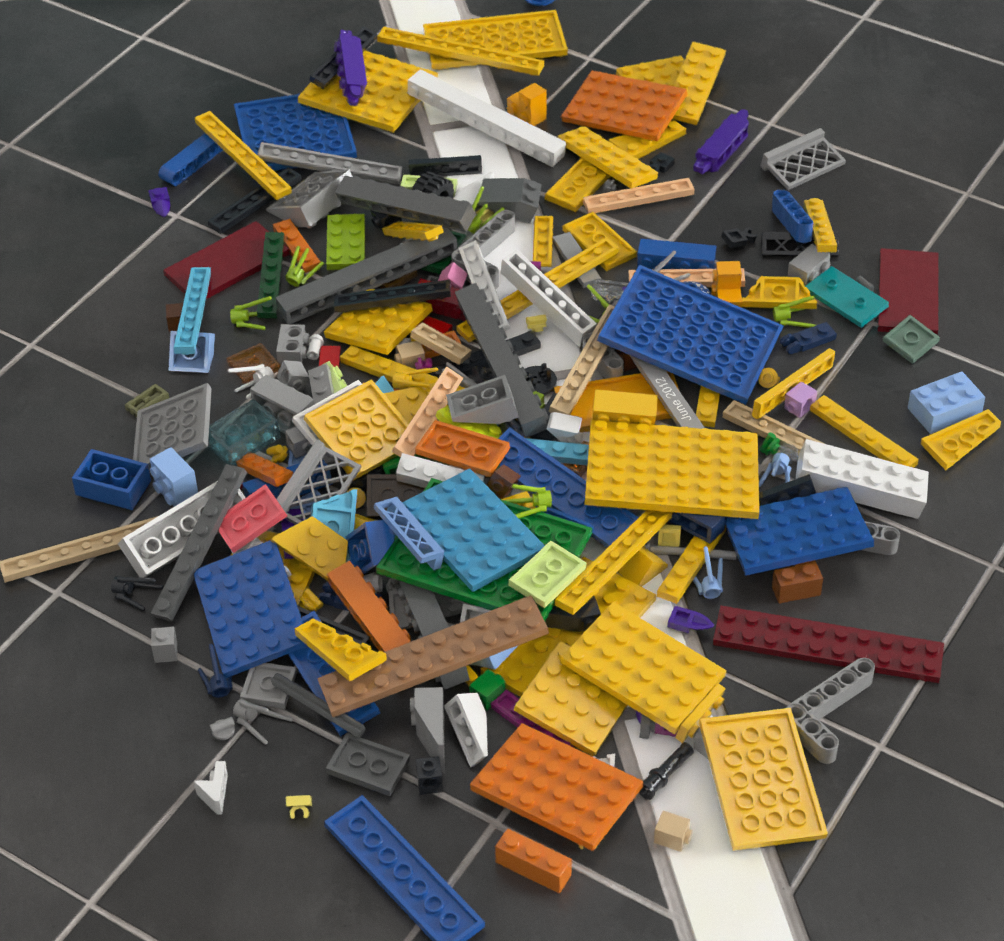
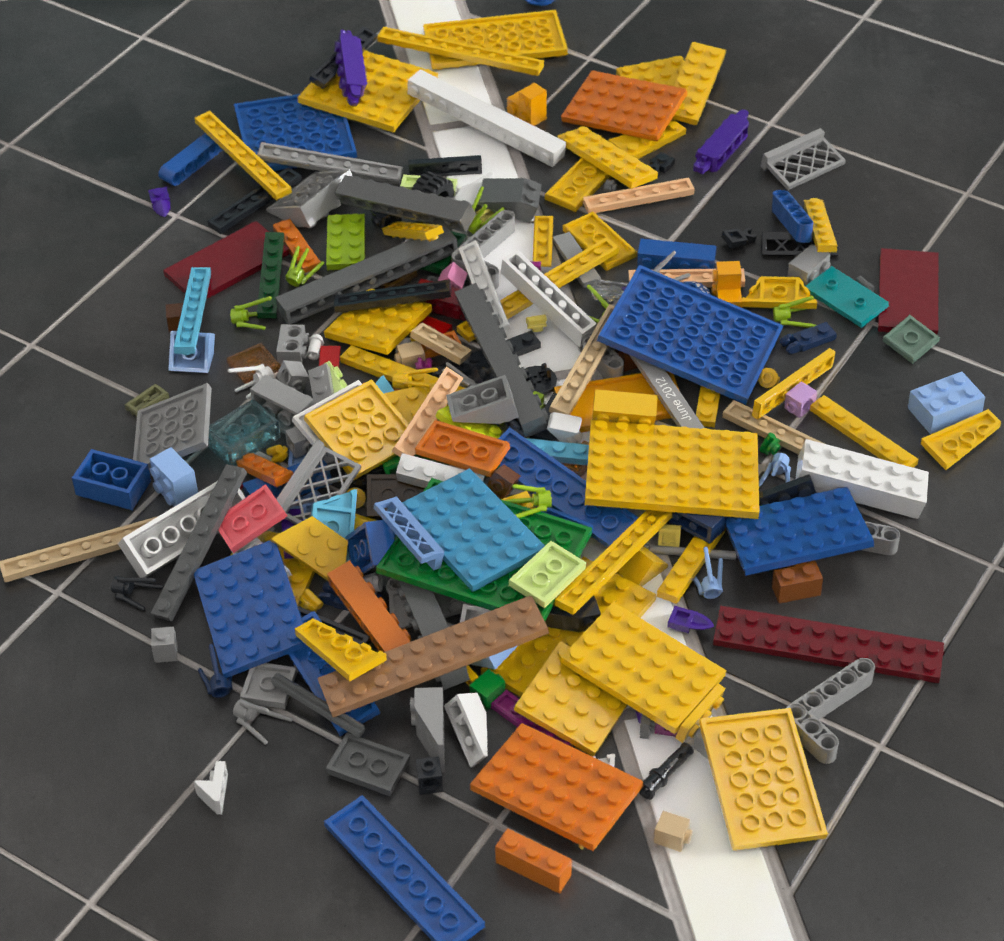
(223, 728): light grey plate -> none
(299, 802): light yellow tile -> none
(790, 450): clear plate -> none

